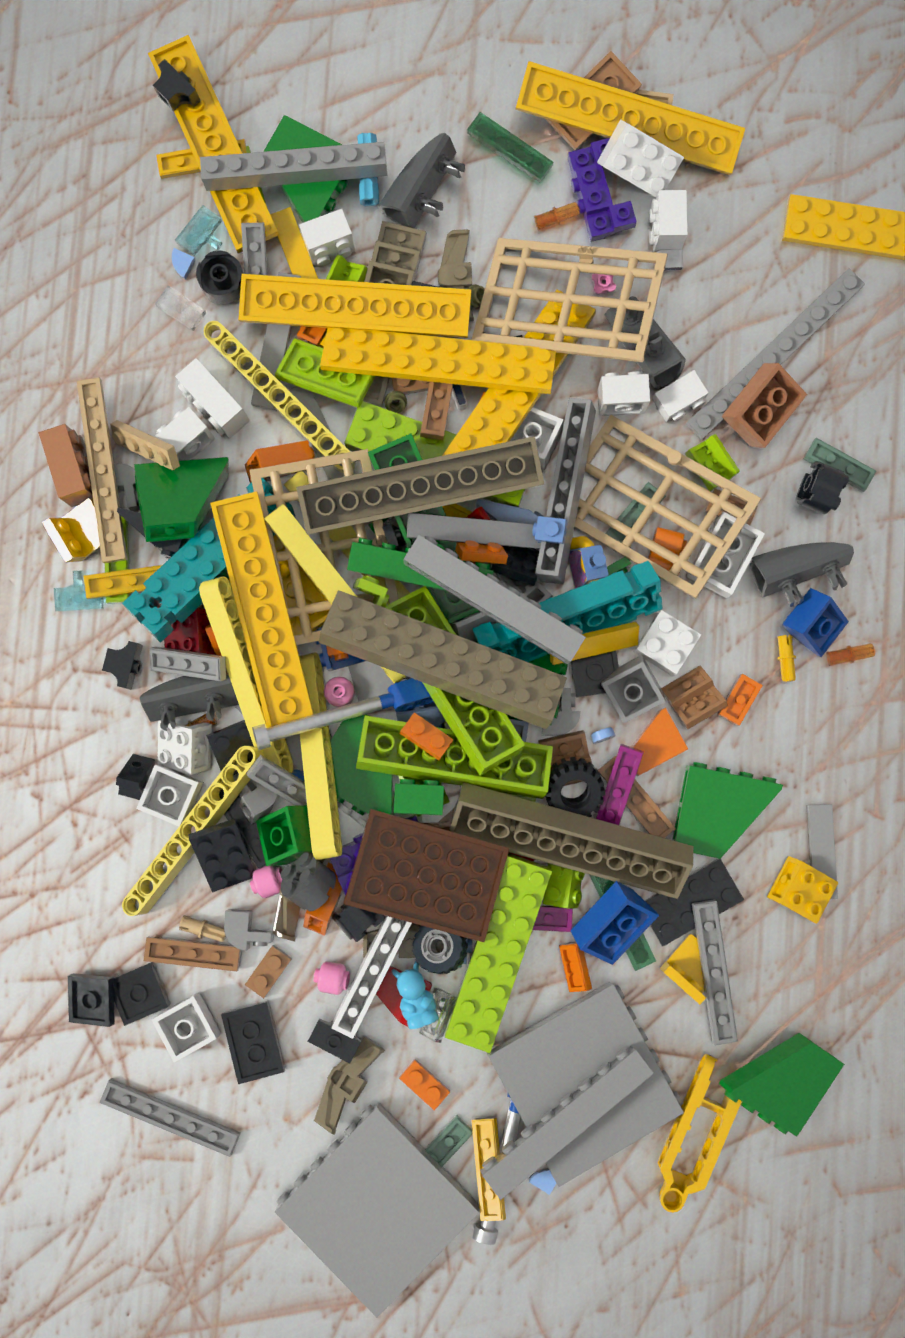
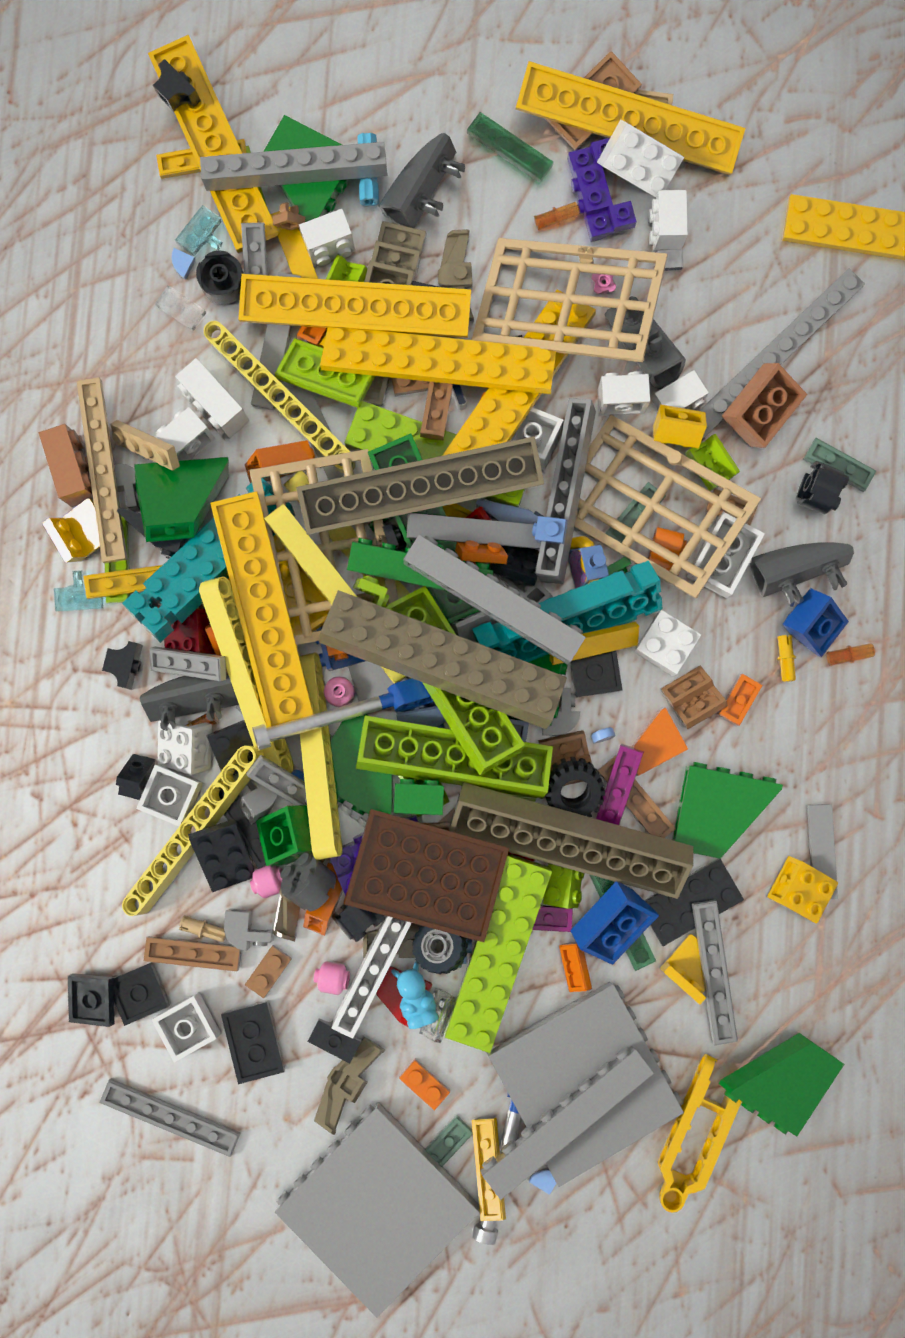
(288, 219): none -> medium nougat tile
(396, 407): olive plate -> none
(426, 736): orange plate -> none
(476, 295): olive plate -> none
(633, 689): light grey slope -> none
(679, 426): none -> yellow brick

